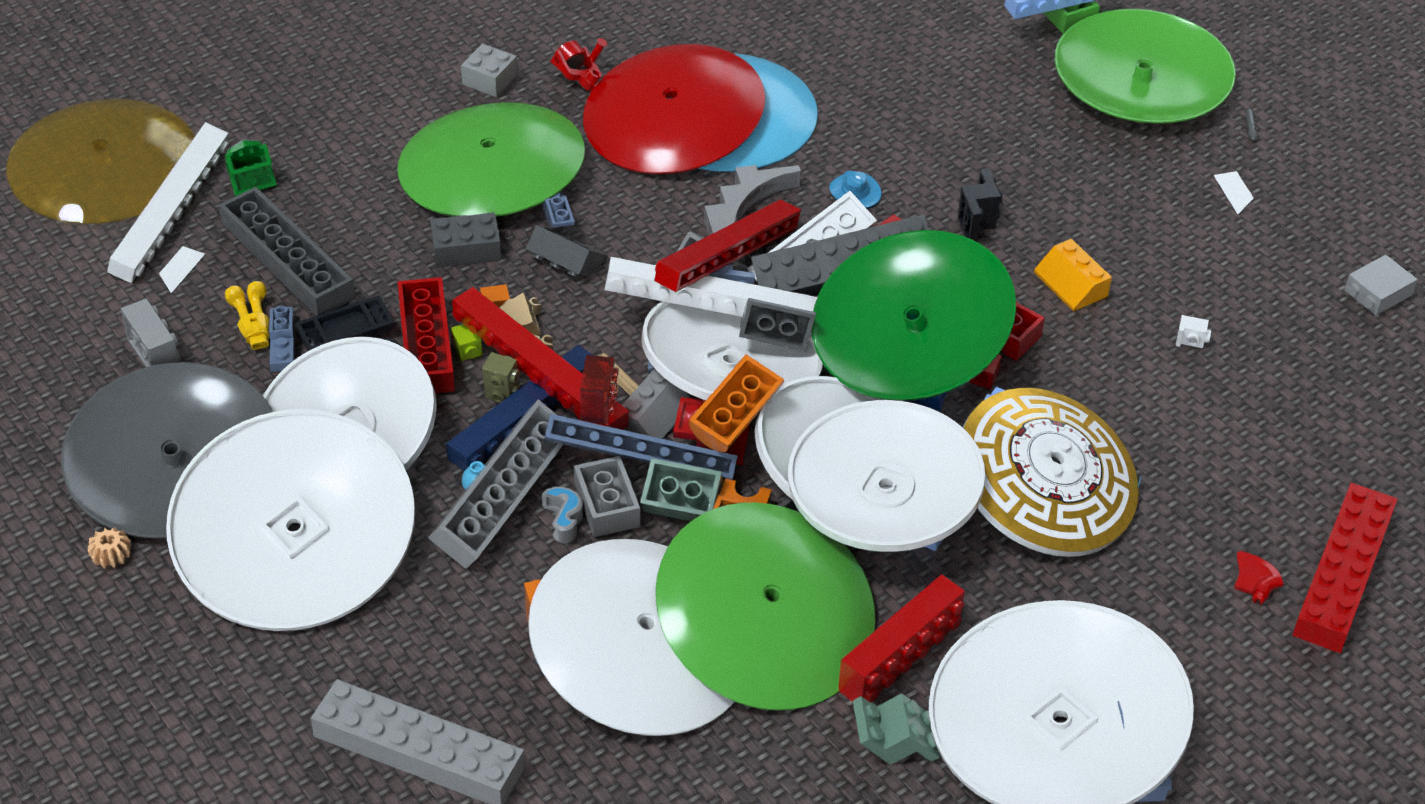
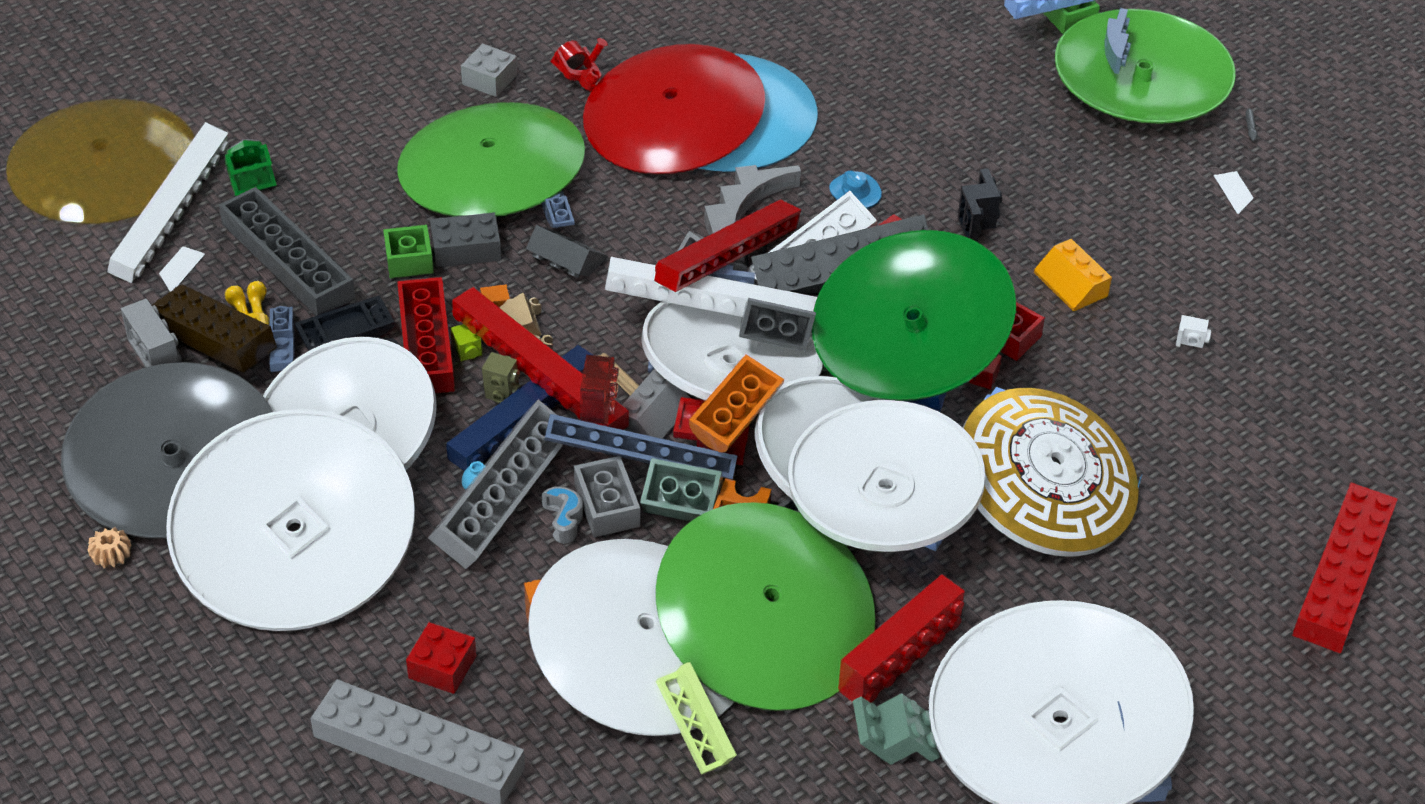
(215, 328): none -> dark brown brick
(408, 251): none -> bright green brick
(441, 658): none -> red brick
(704, 715): none -> yellowish green fence
(1116, 41): none -> sand blue slope
(1256, 576): red arm -> none
(1380, 284): light grey brick -> none

